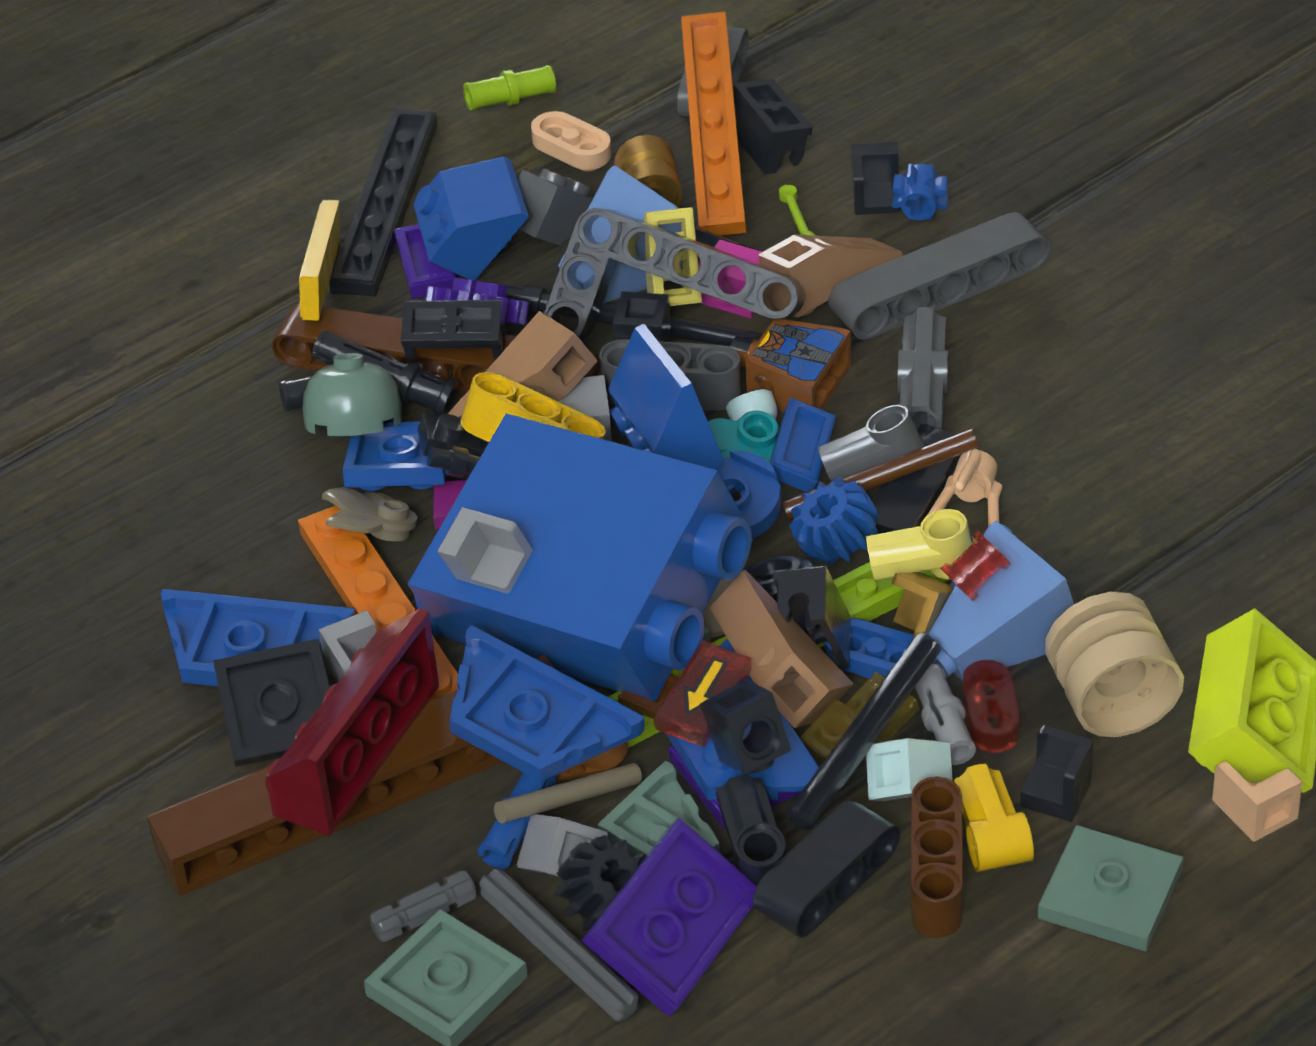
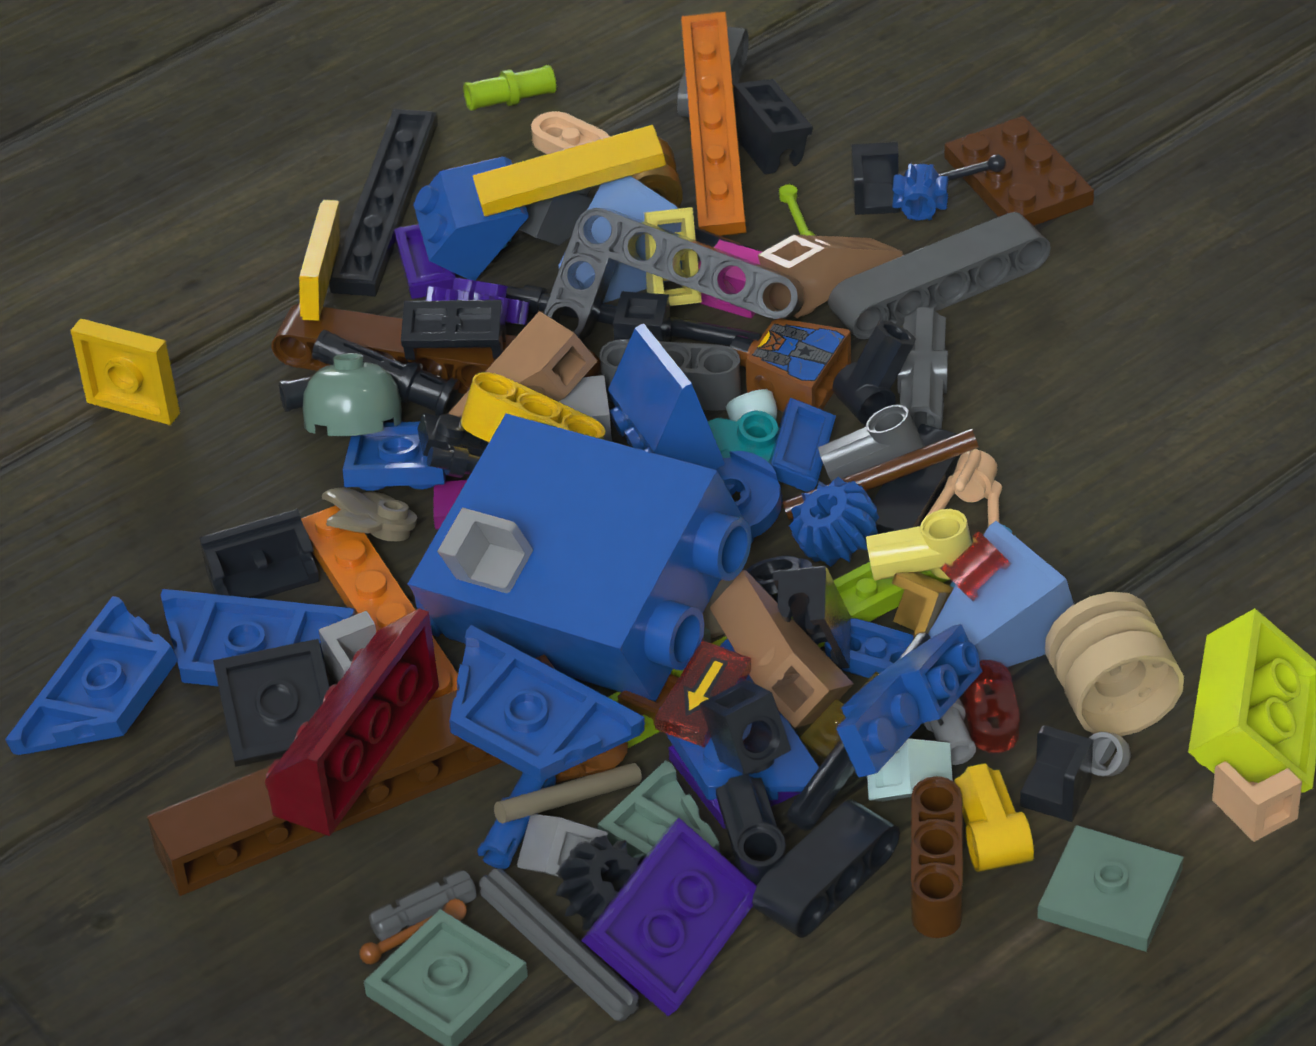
(97, 685): none -> blue wing
(125, 371): none -> yellow plate
(260, 557): none -> black hinge
(371, 952): none -> dark orange hinge
(569, 170): none -> yellow tile
(867, 383): none -> black piece
(905, 696): none -> blue slope
(995, 163): none -> black hinge
(1035, 176): none -> reddish brown plate
(1103, 747): none -> light grey hinge

